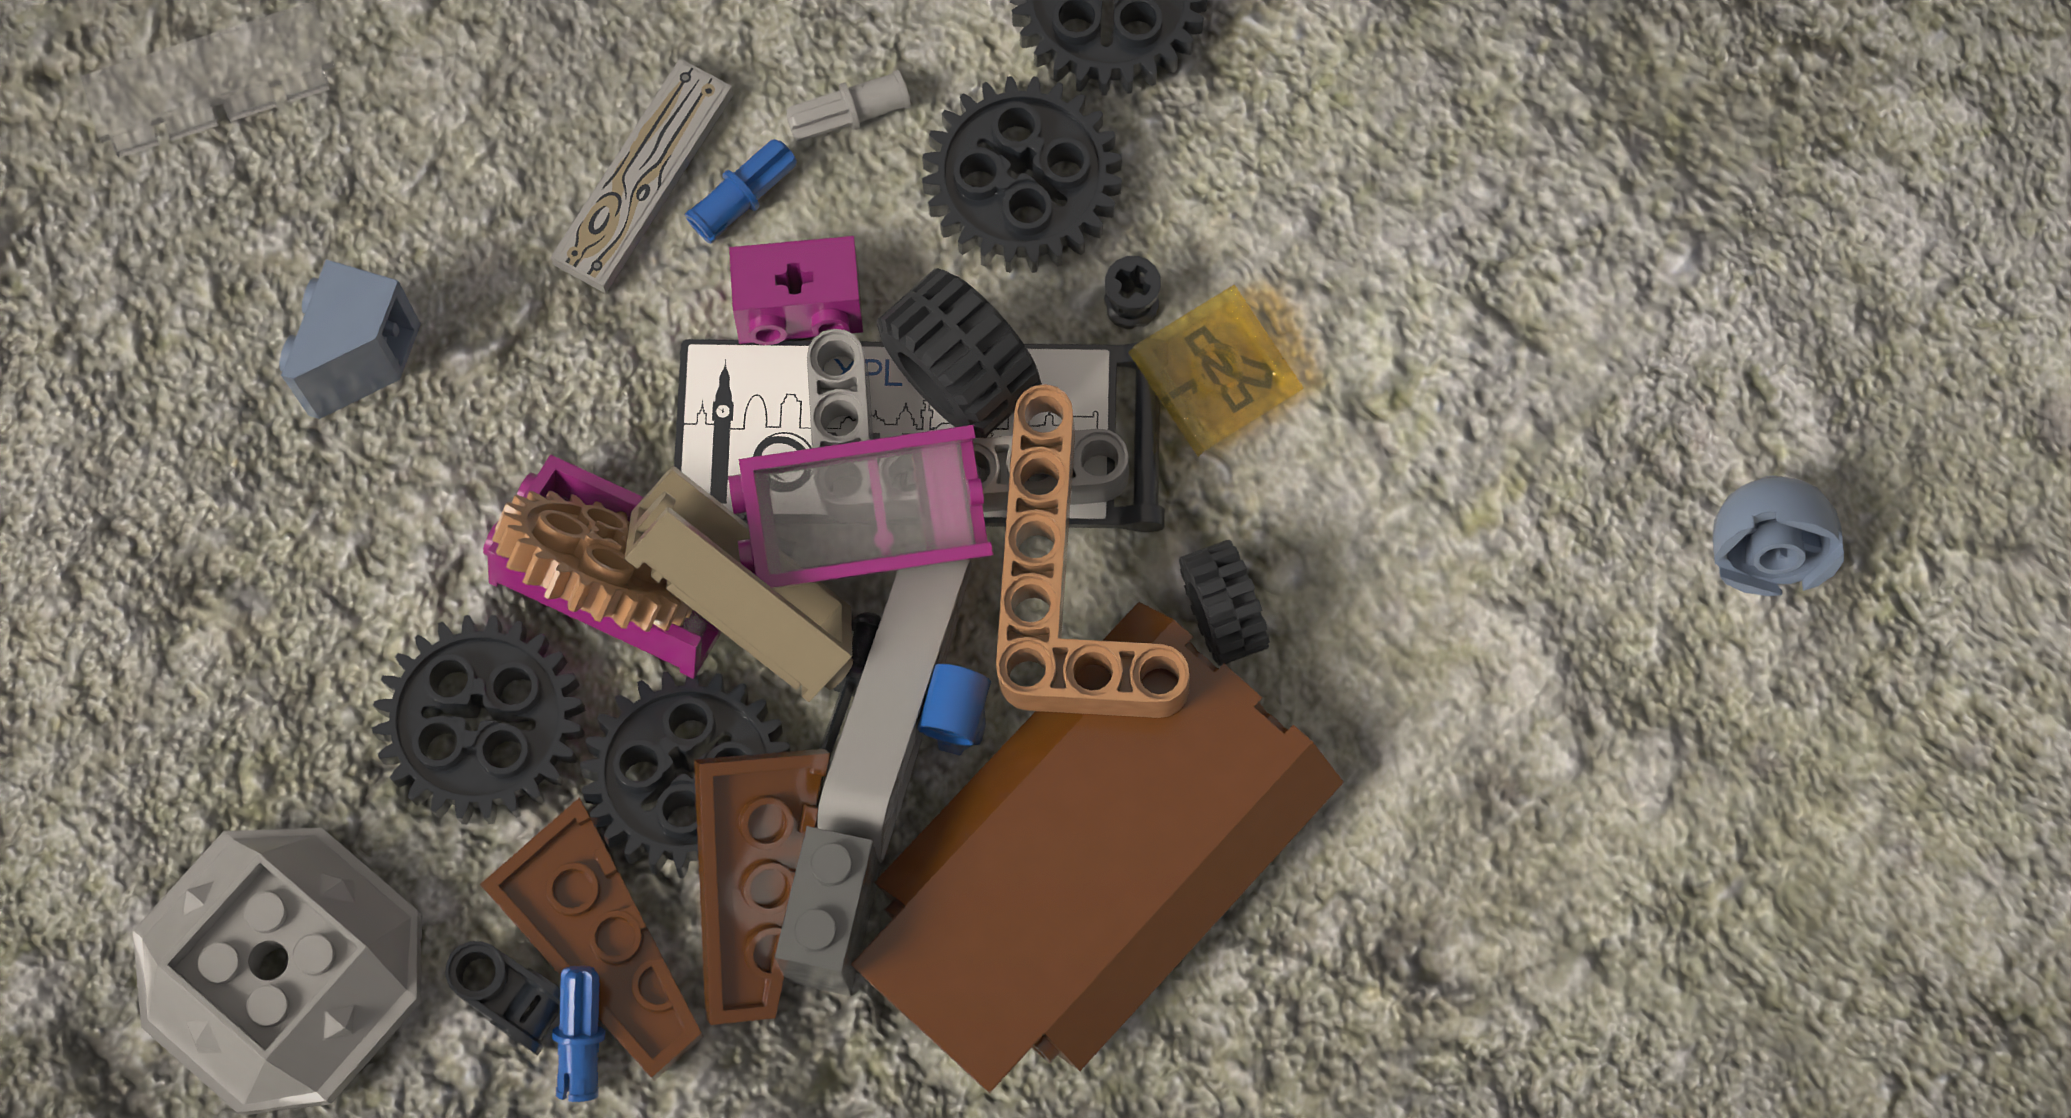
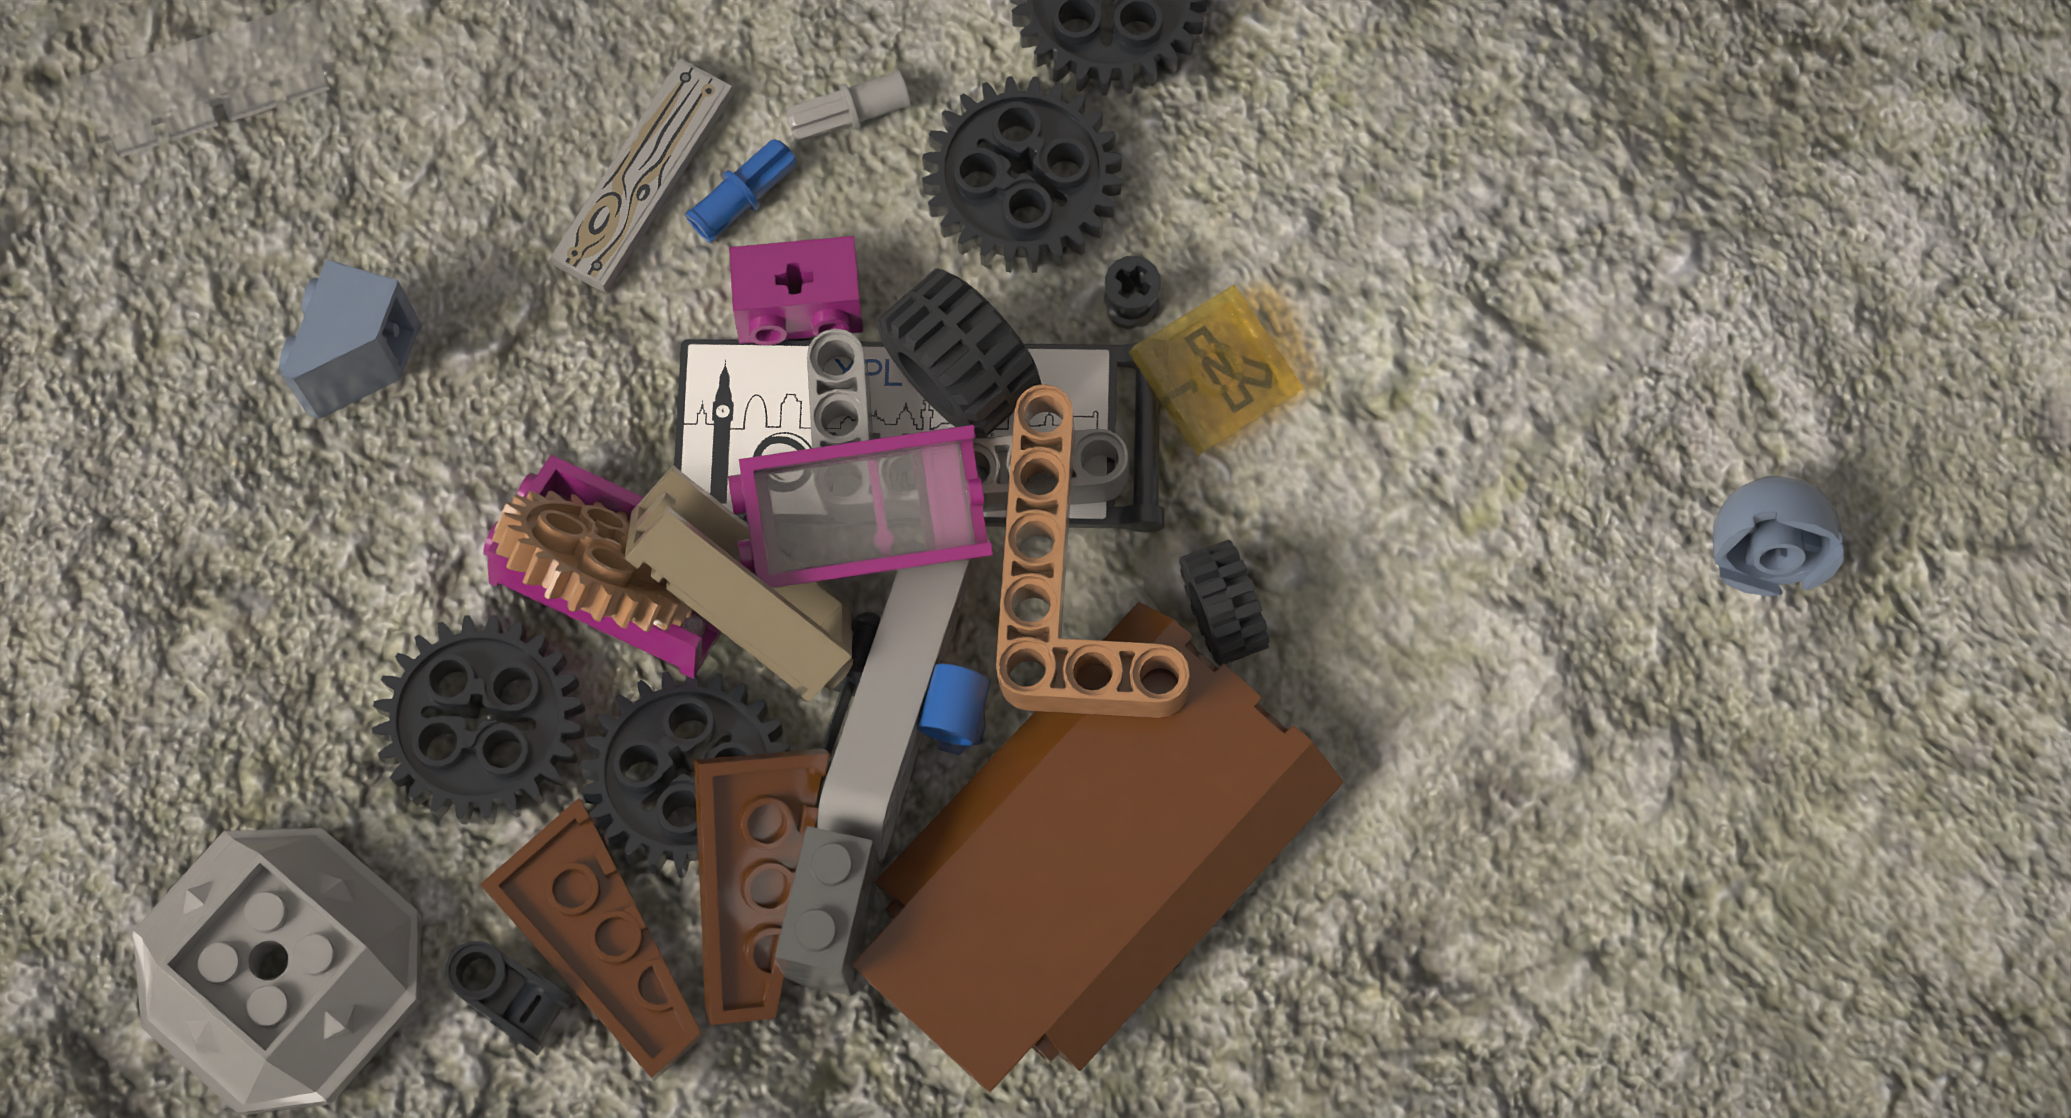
(578, 1034): blue axle -> none

